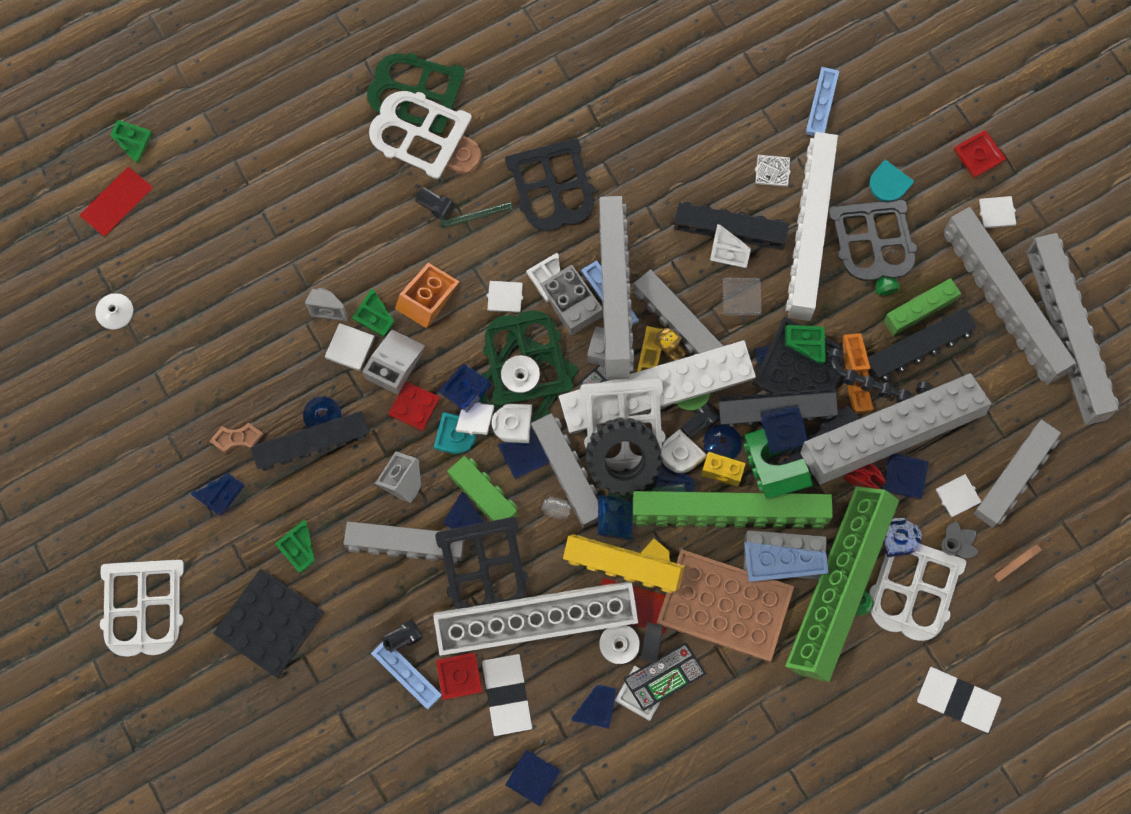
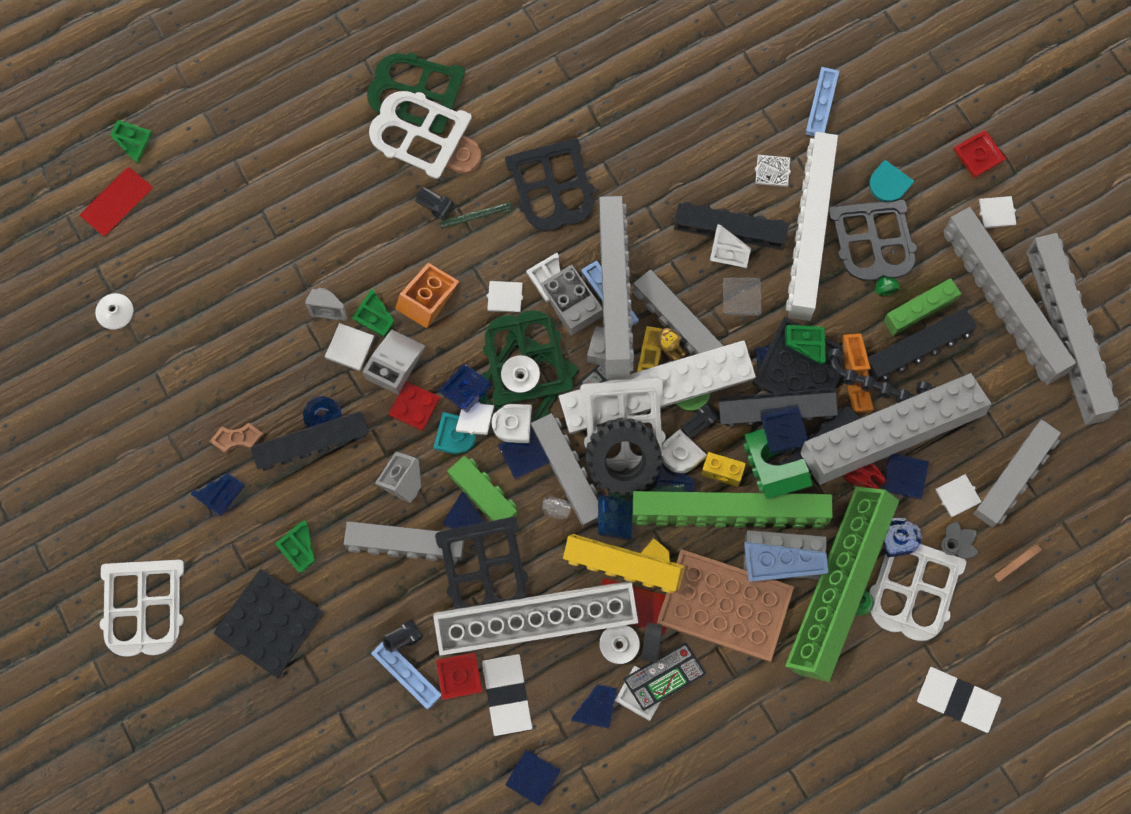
(730, 448): clear blue dish -> none

